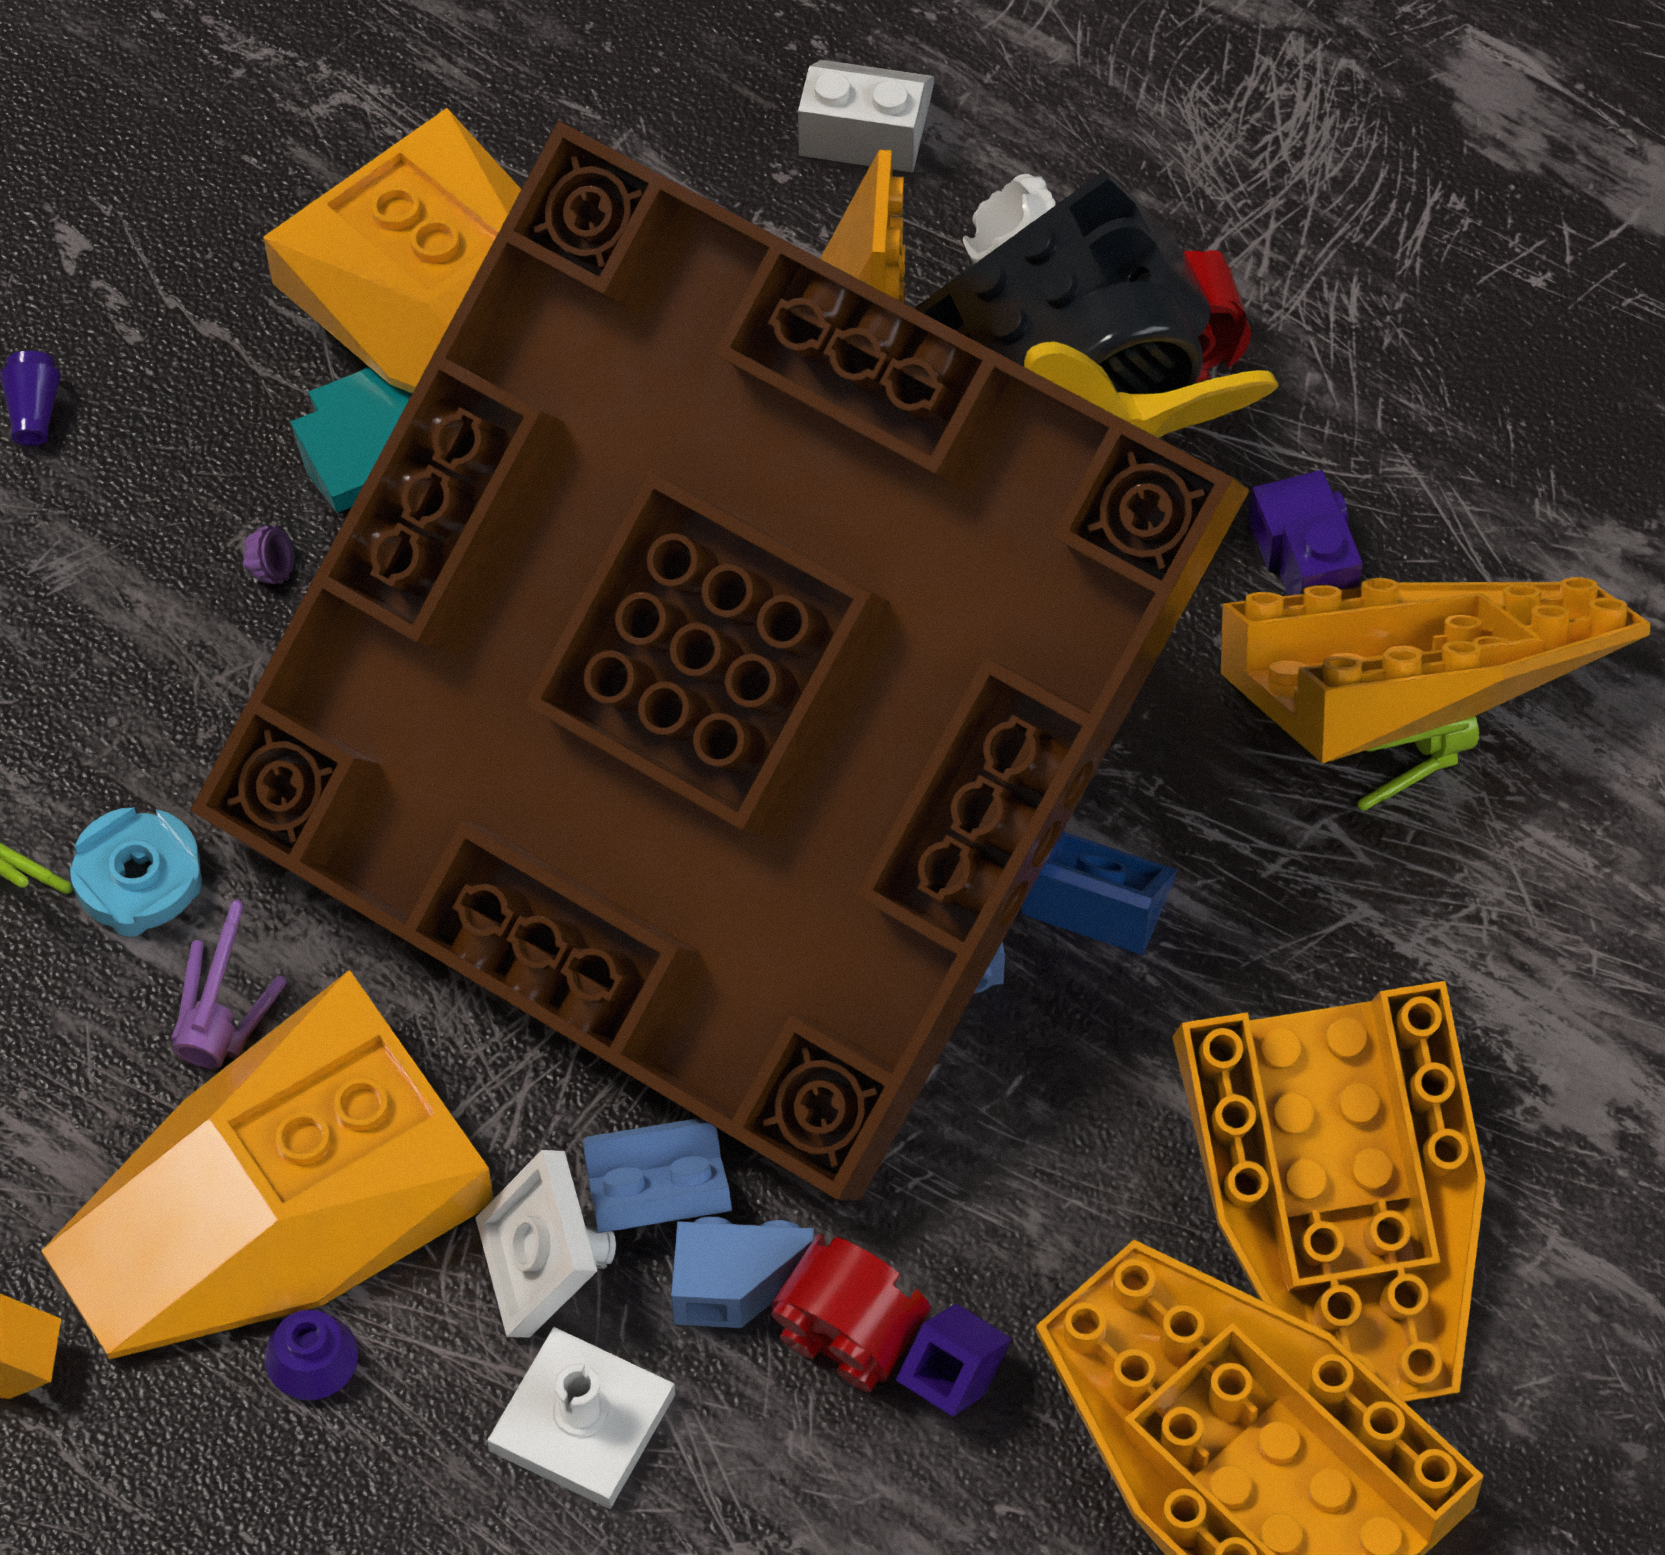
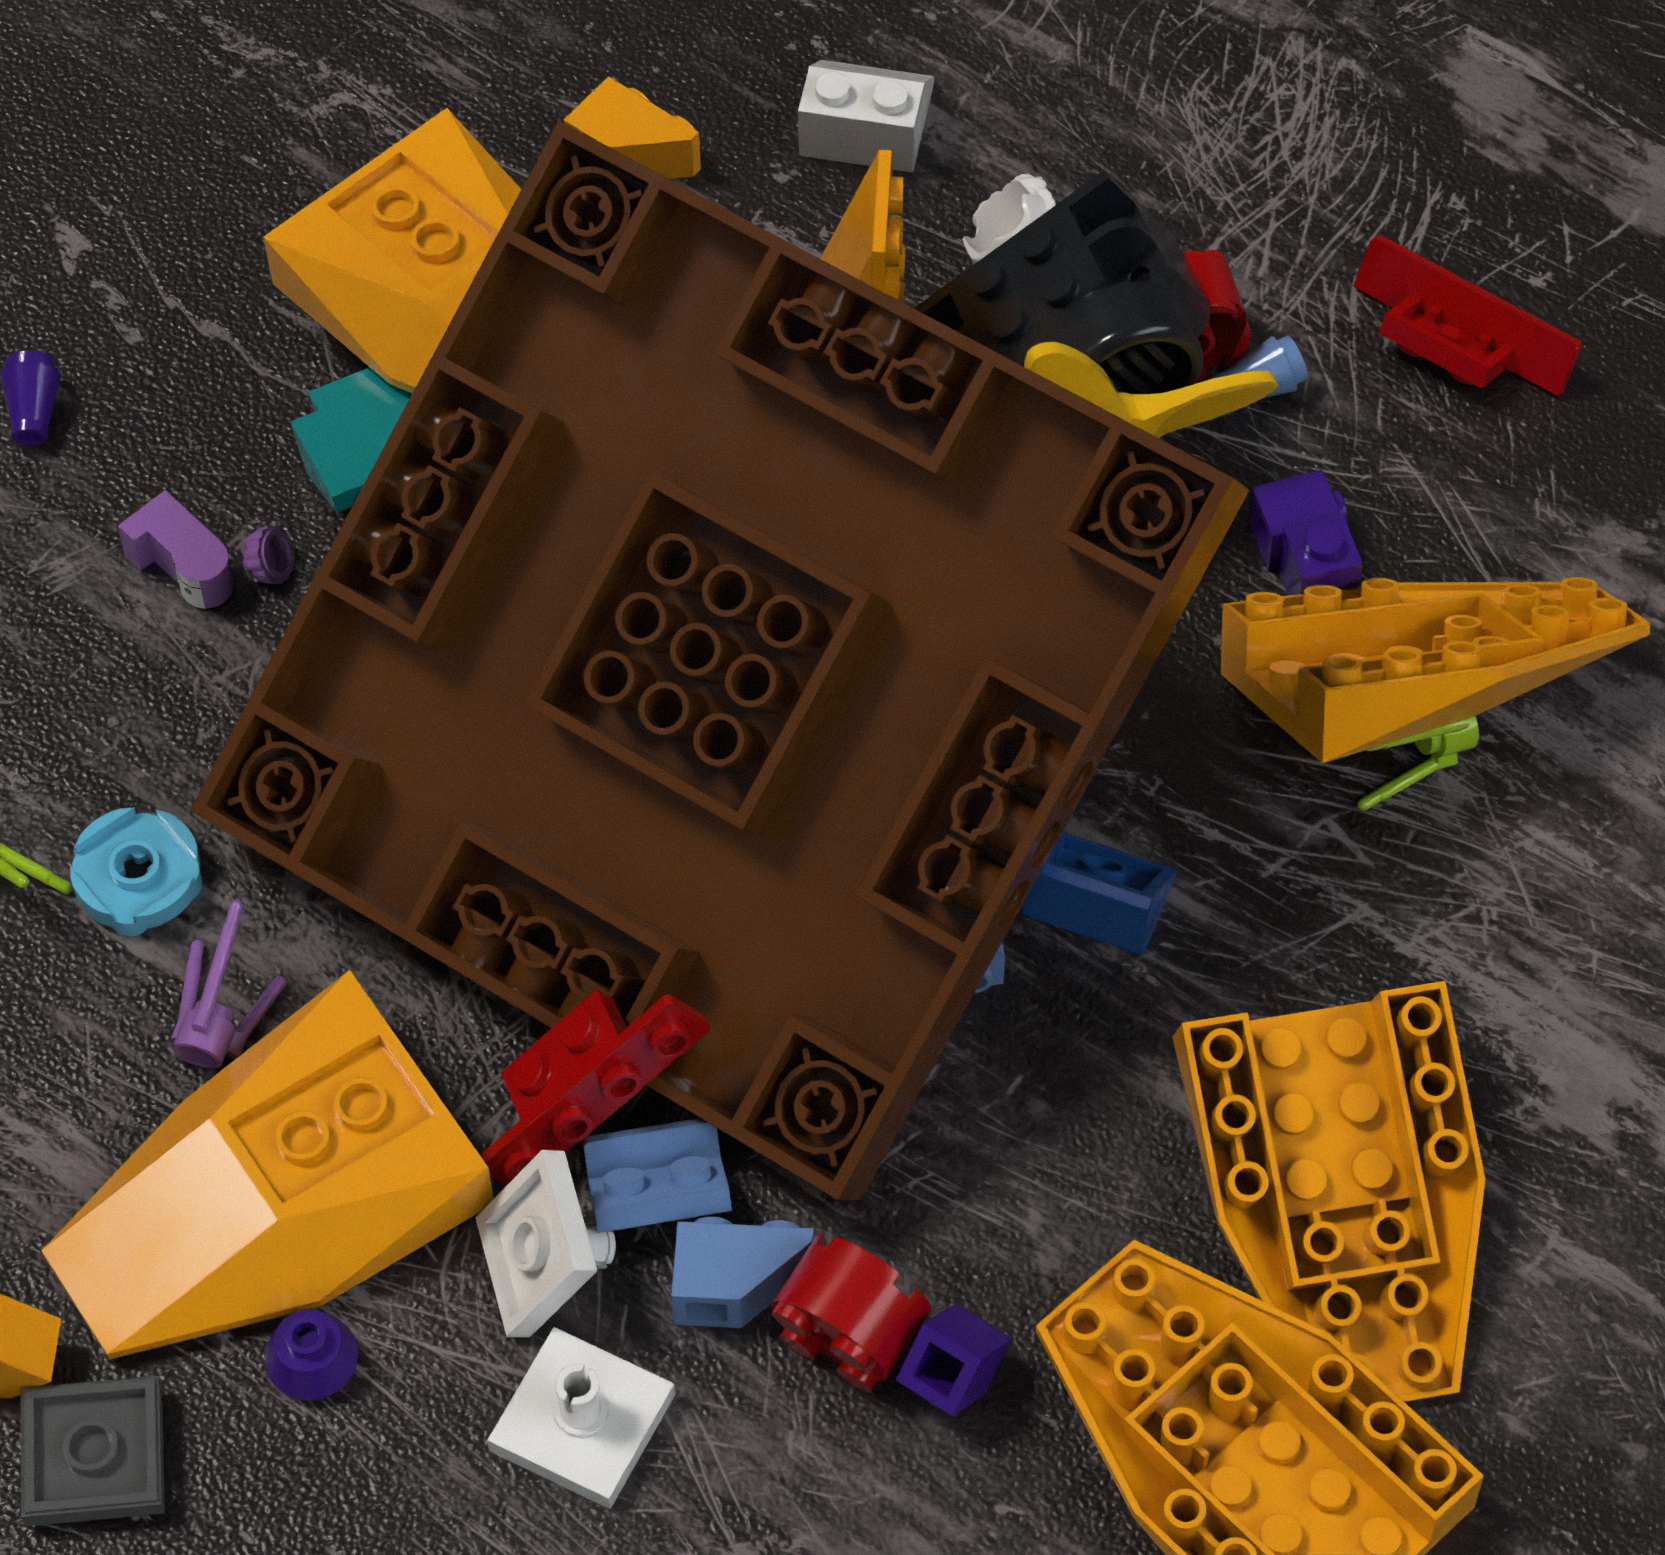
(92, 1451): none -> dark grey plate
(181, 547): none -> medium lavender leg
(585, 1074): none -> red bracket
(638, 129): none -> light orange slope
(1277, 357): none -> medium blue cone
(1461, 323): none -> red bracket

